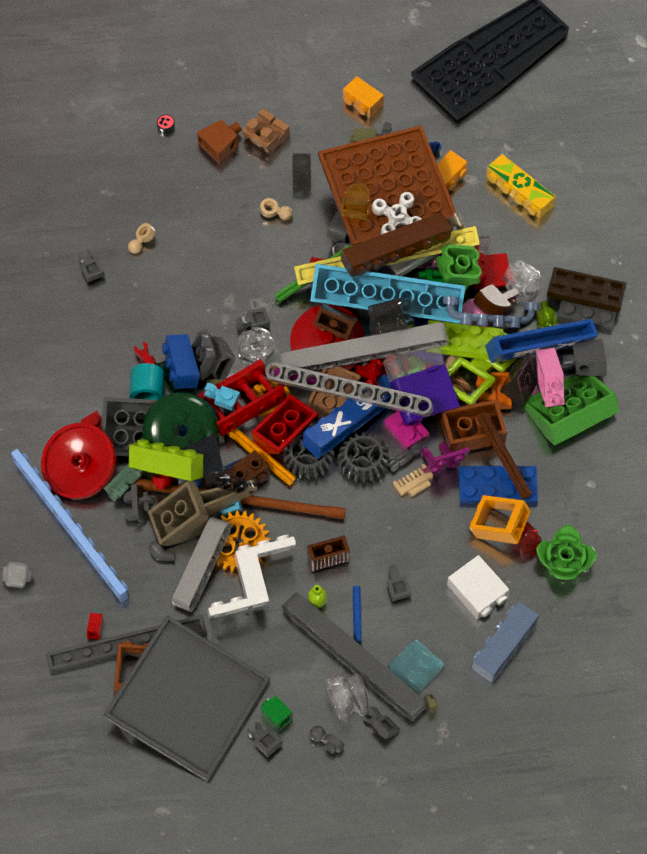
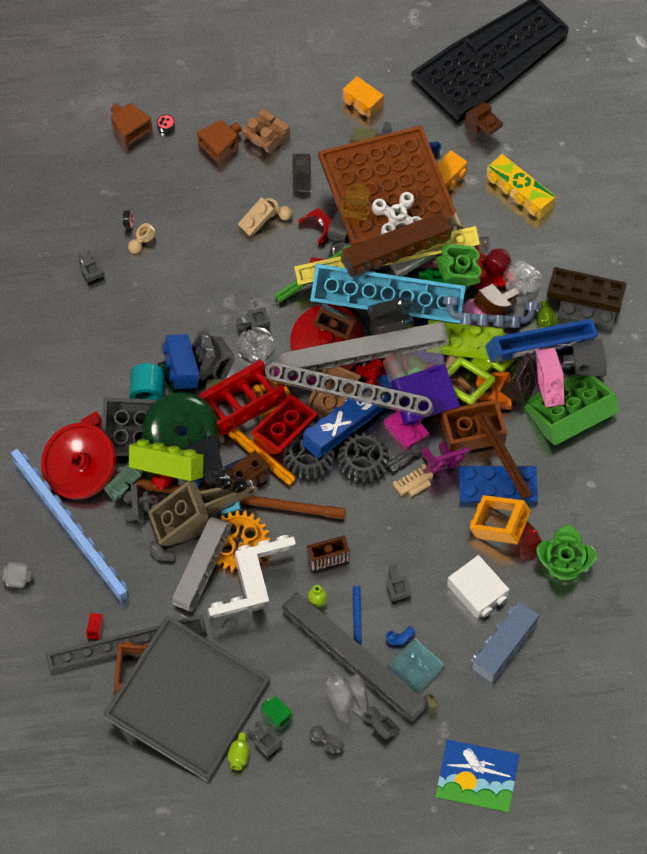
(128, 219): none -> black tile
(129, 122): none -> dark orange torso
(143, 355): red plate -> none
(224, 397): medium azure plate -> none
(238, 752): none -> lime plant
(256, 217): none -> tan plate
(318, 214): none -> red helmet
(400, 639): none -> blue arm
(477, 775): none -> sticker
(483, 119): none -> reddish brown brick
(497, 262): none -> dark red head

